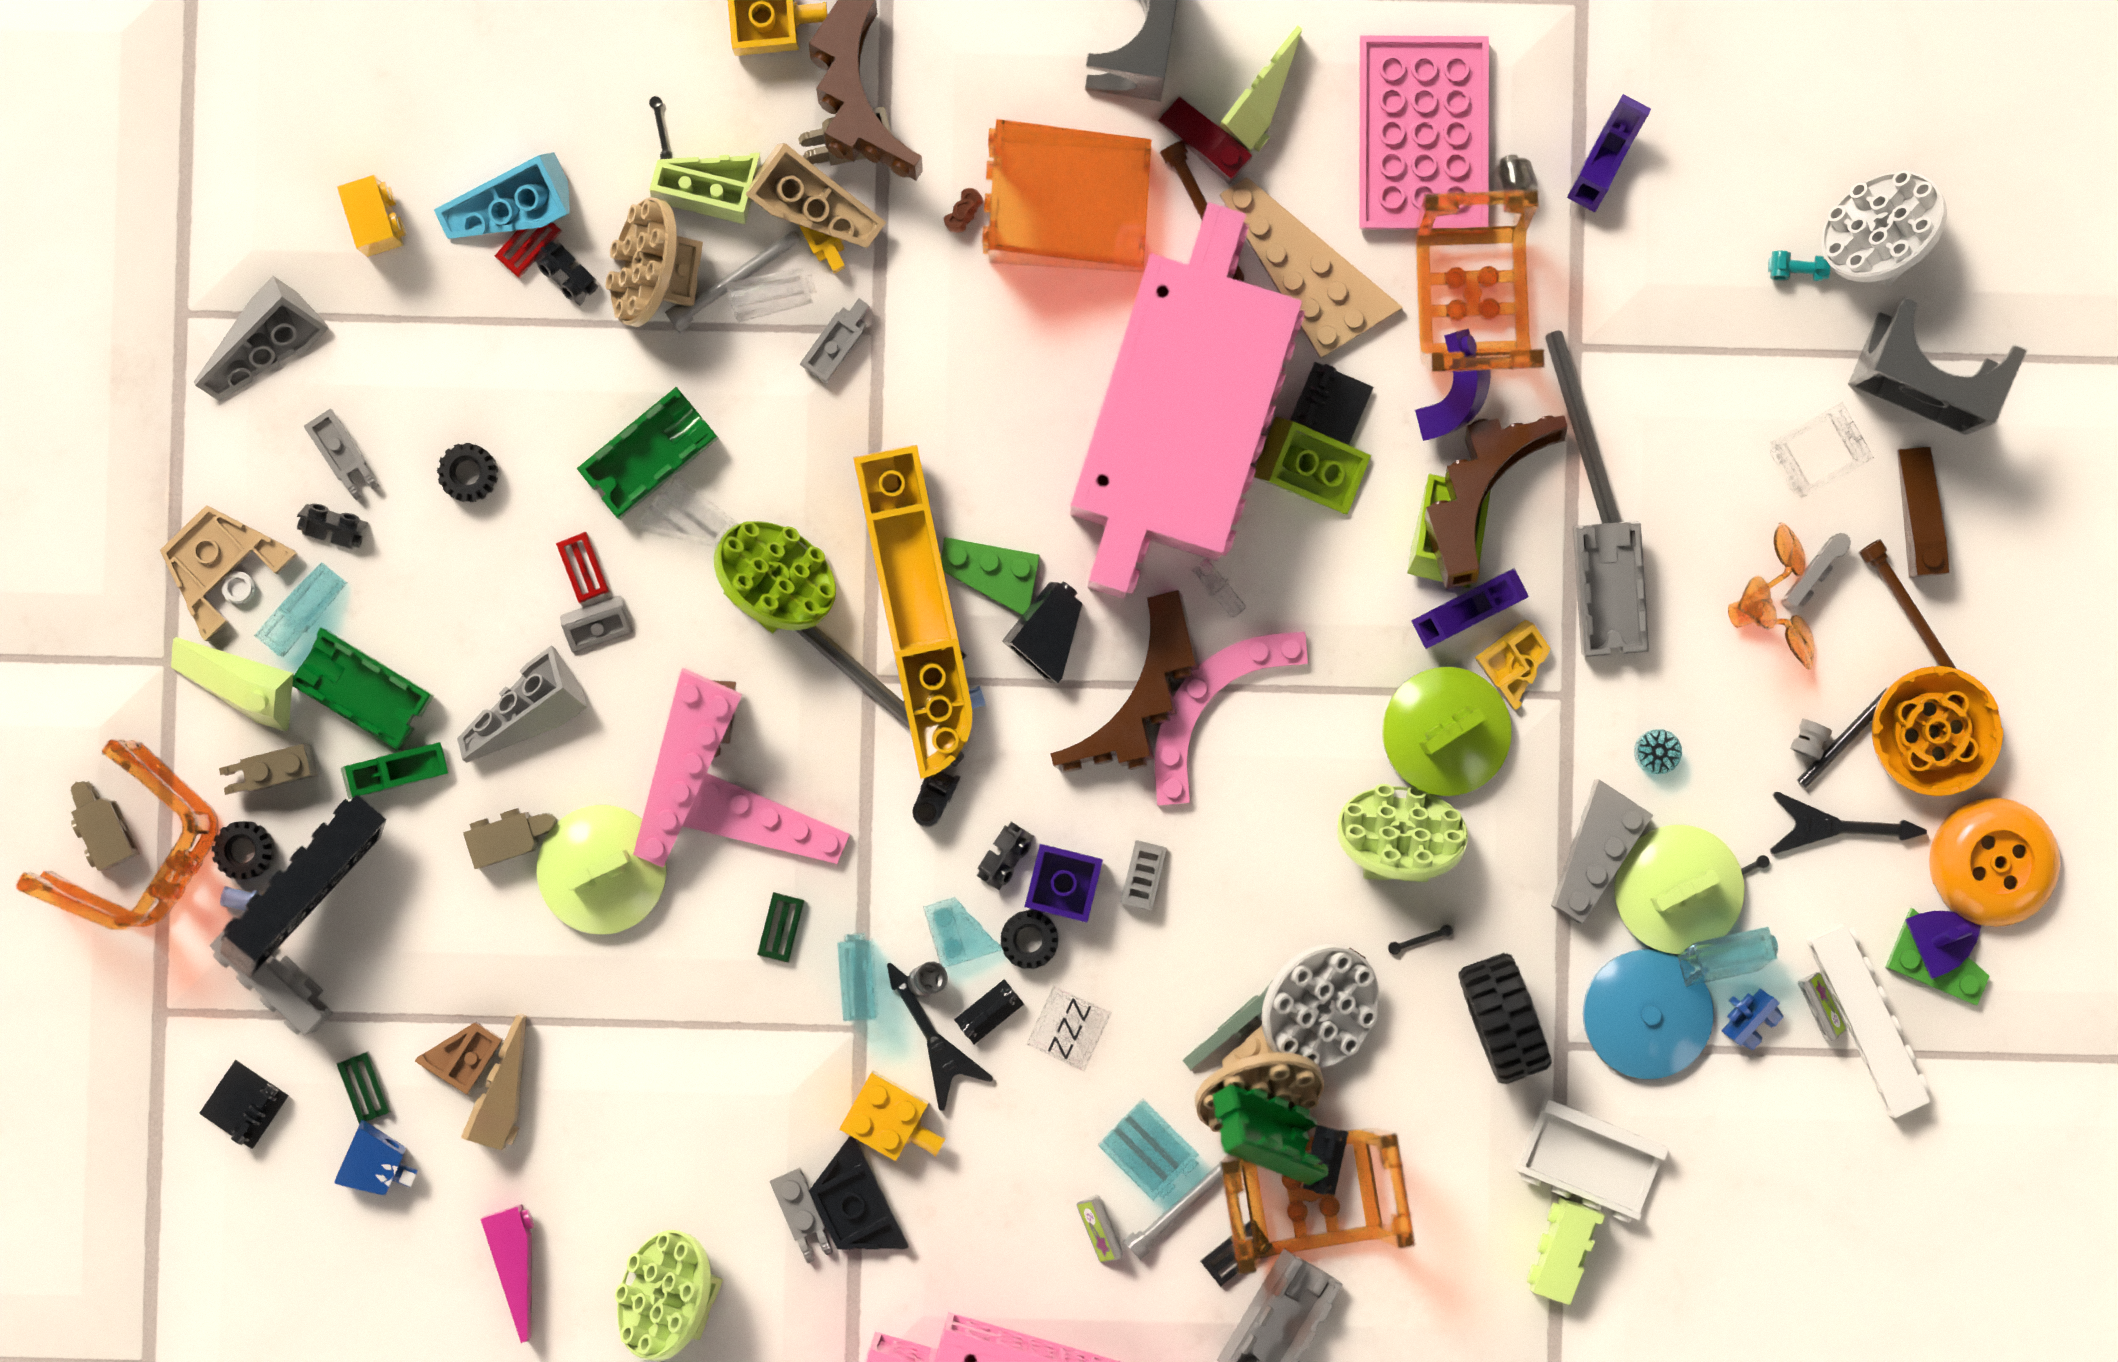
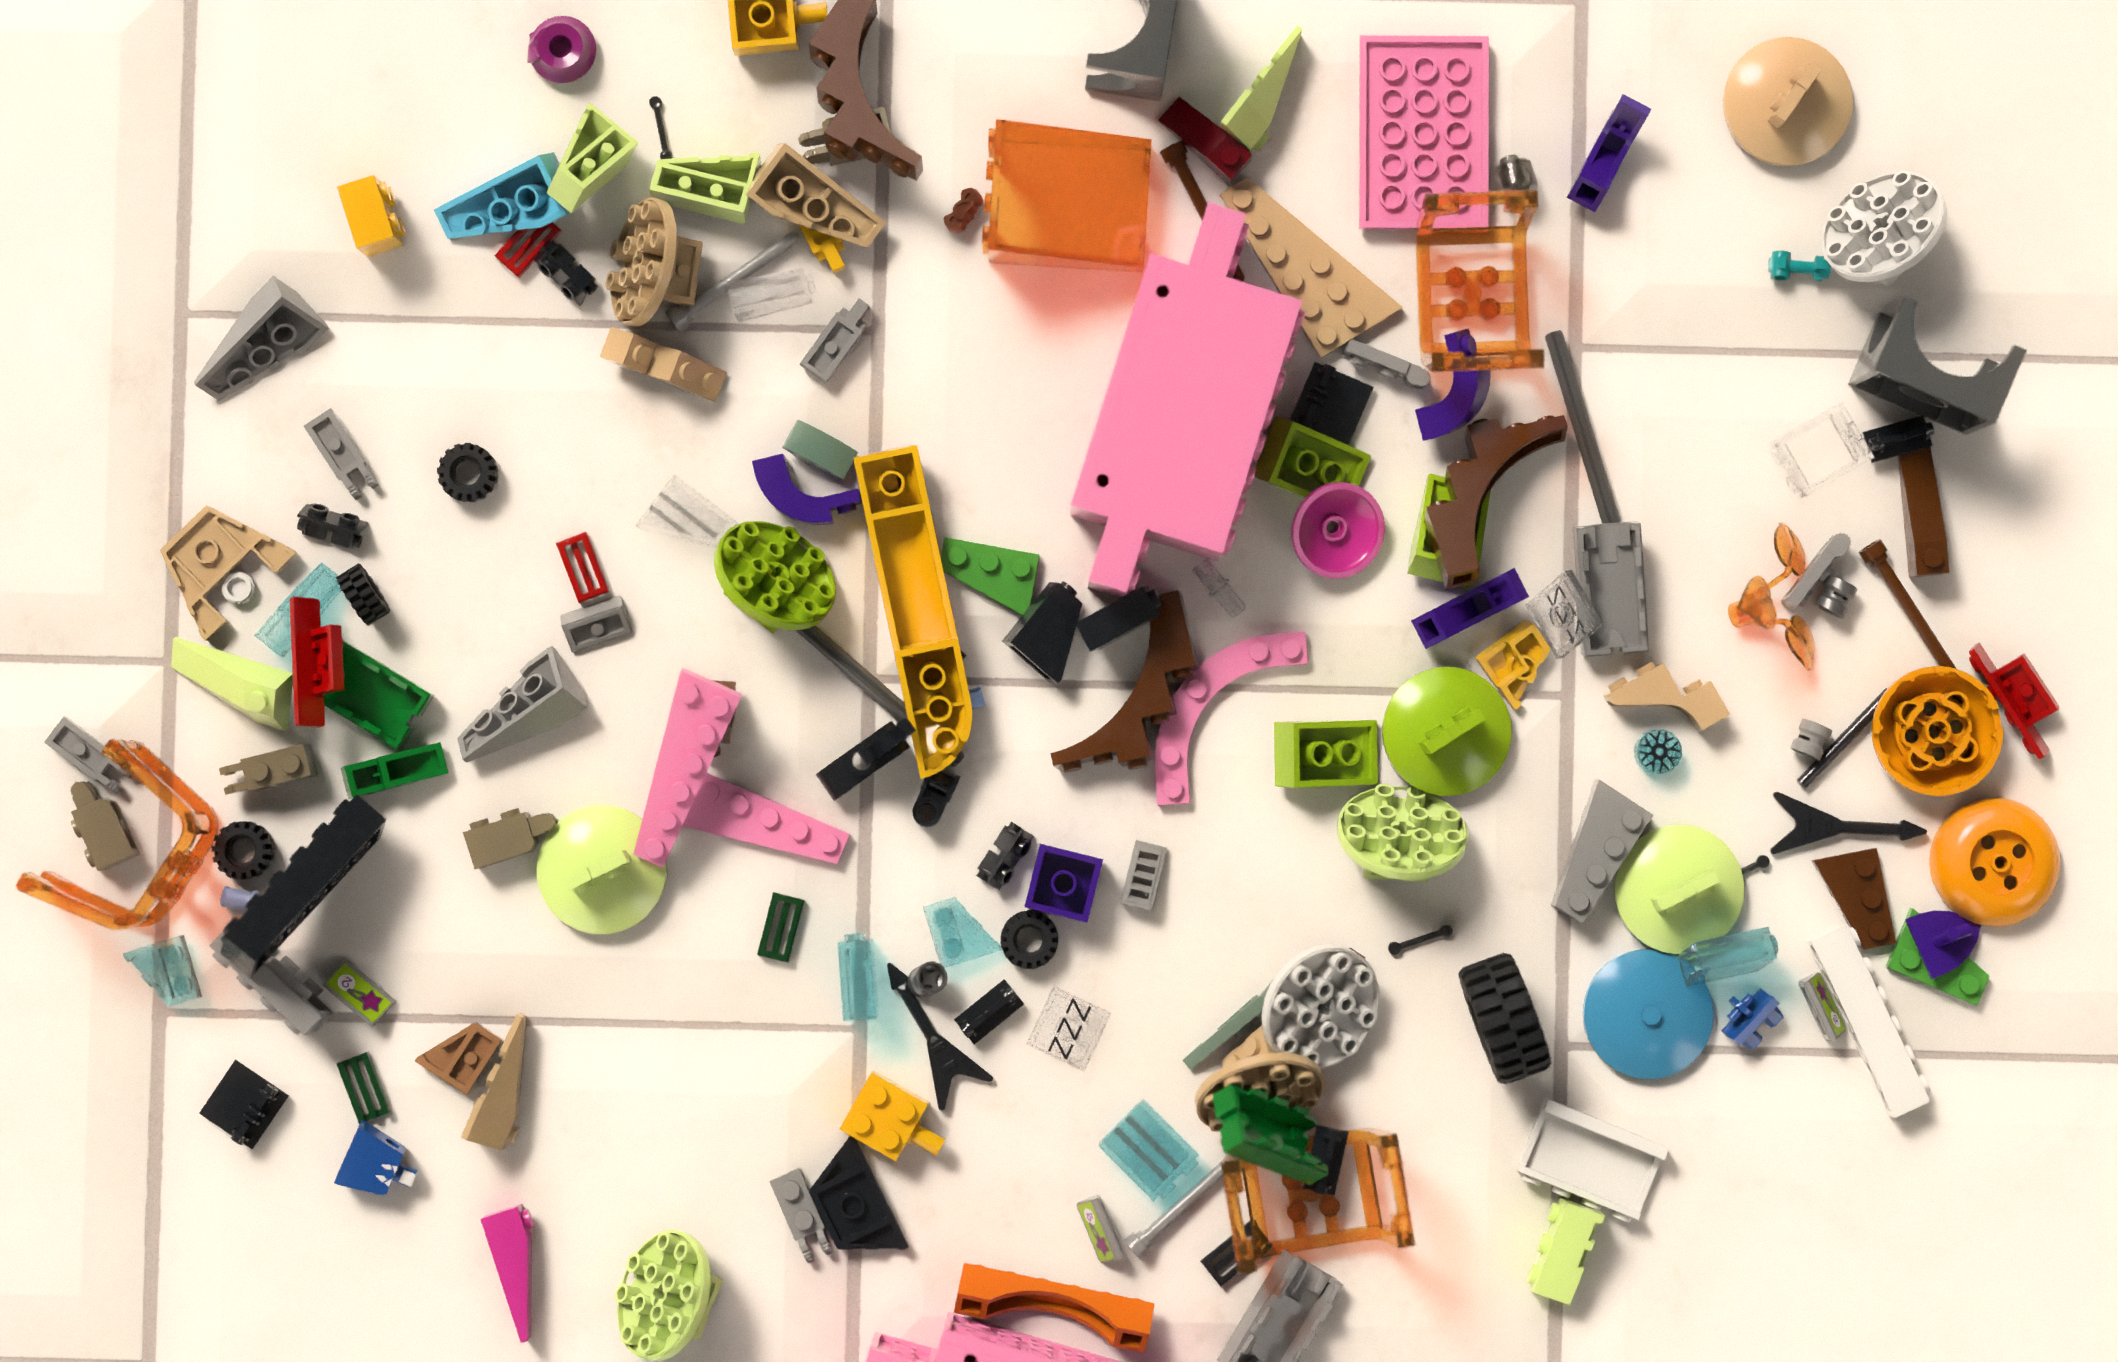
(84, 752): none -> light grey hinge
(167, 969): none -> clear light blue wing
(315, 661): none -> red bracket
(359, 993): none -> slope
(363, 594): none -> black tyre
(561, 49): none -> magenta piece
(591, 159): none -> yellowish green wedge
(648, 453): green piece -> none
(663, 363): none -> tan arch
(778, 488): none -> dark purple arch
(820, 449): none -> sand green slope
(875, 750): none -> black piece
(991, 1292): none -> orange arch
(1120, 618): none -> black slope
(1325, 753): none -> lime slope
(1351, 542): none -> dark pink dish
(1388, 365): none -> light grey hinge
(1564, 614): none -> clear tile
(1657, 688): none -> tan arch
(1787, 101): none -> tan bracket
(1836, 596): none -> flat silver wheel
(1860, 893): none -> reddish brown wing
(1899, 438): none -> black hinge
(2021, 694): none -> red bracket

